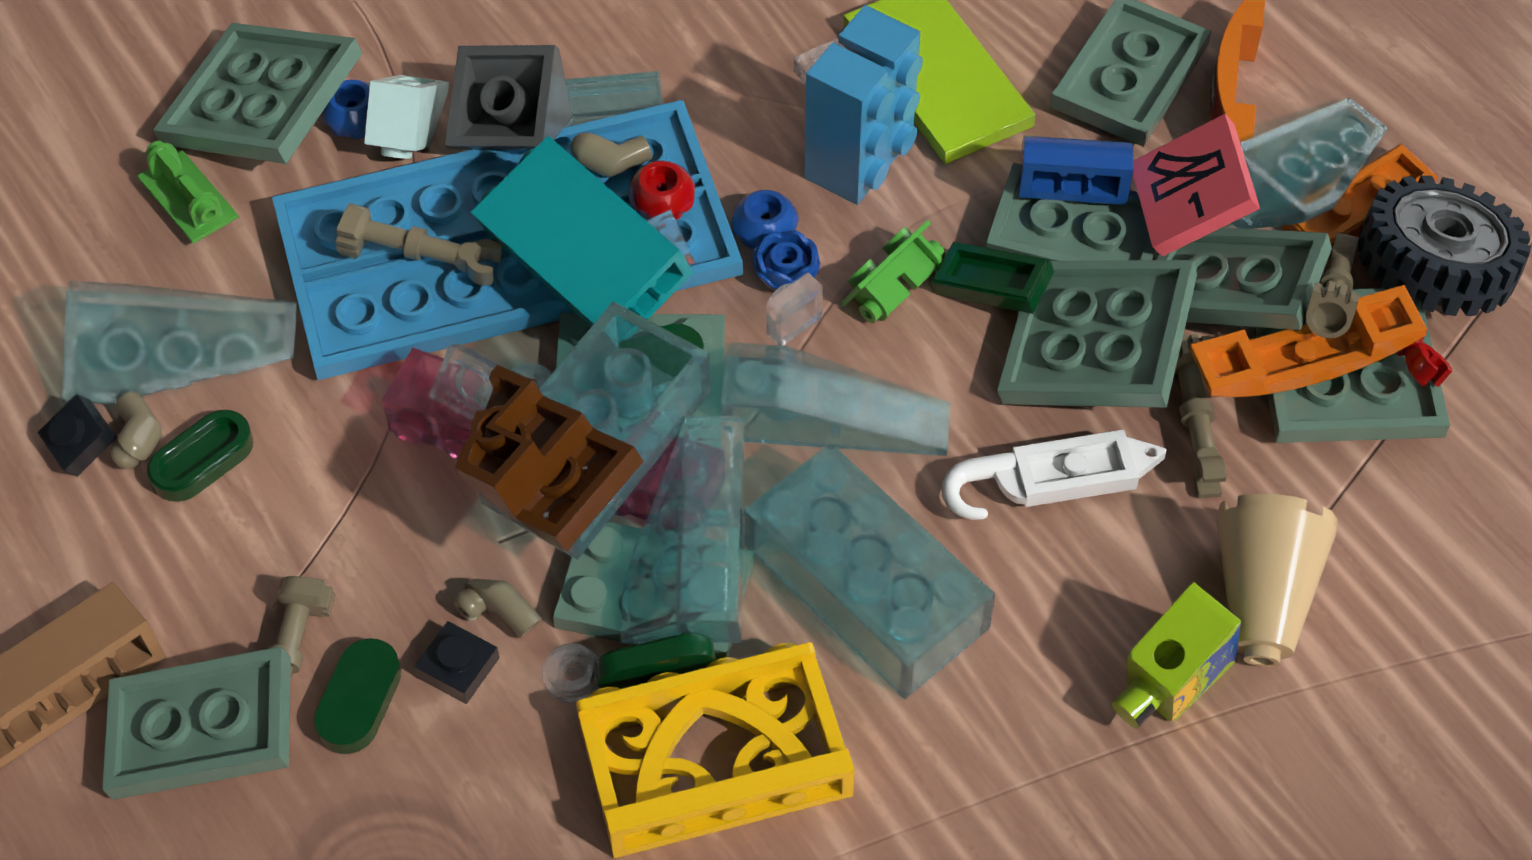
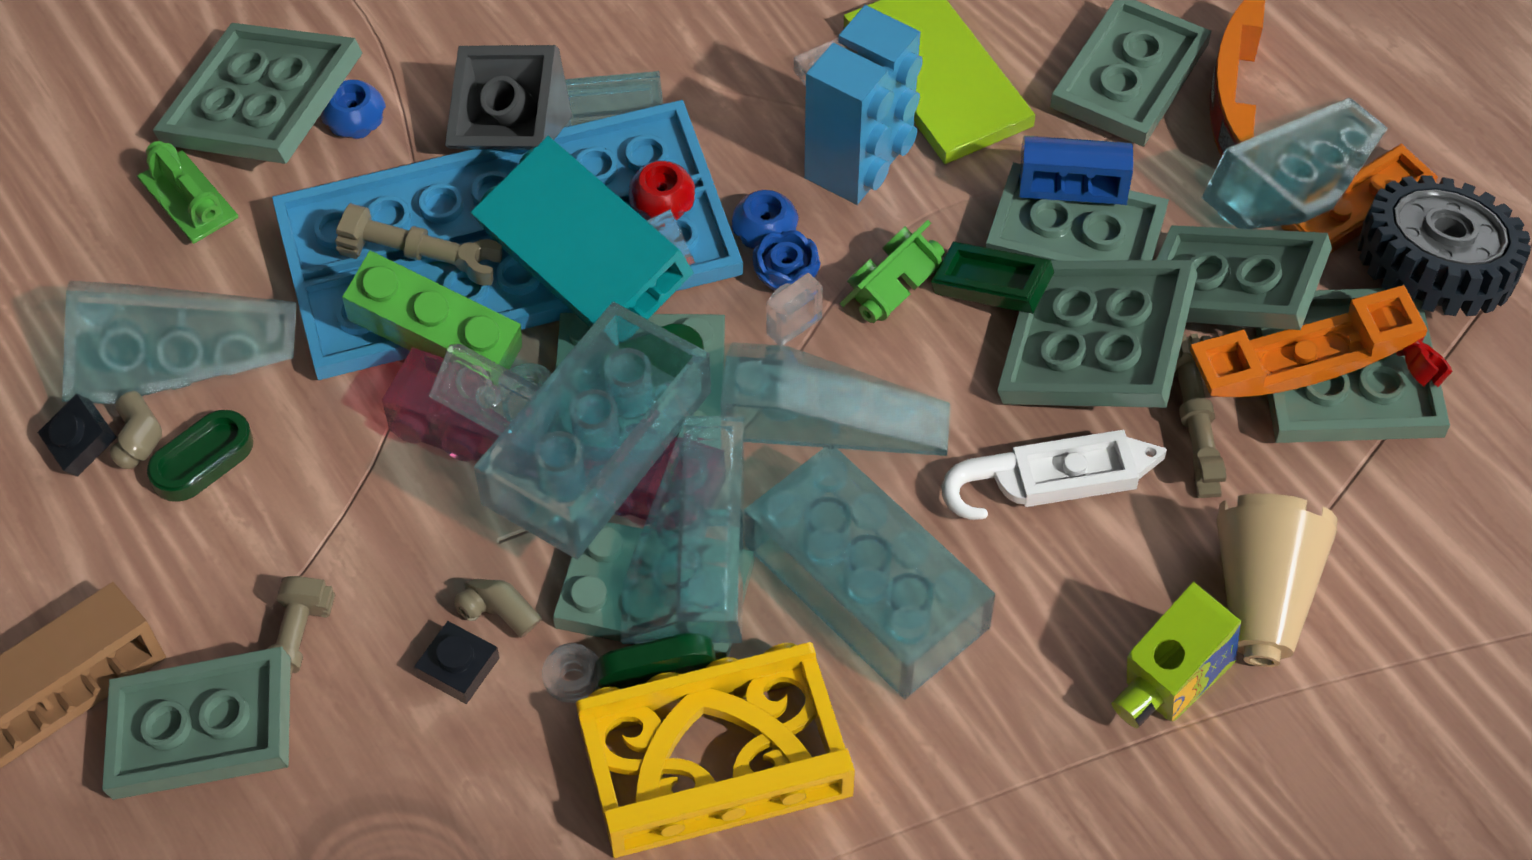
(357, 696): dark green tile -> none
(403, 113): light aqua slope -> none
(426, 314): none -> bright green brick
(542, 460): reddish brown slope -> none
(607, 157): dark tan arm -> none
(1194, 185): coral tile -> none
(1332, 299): dark tan piece -> none

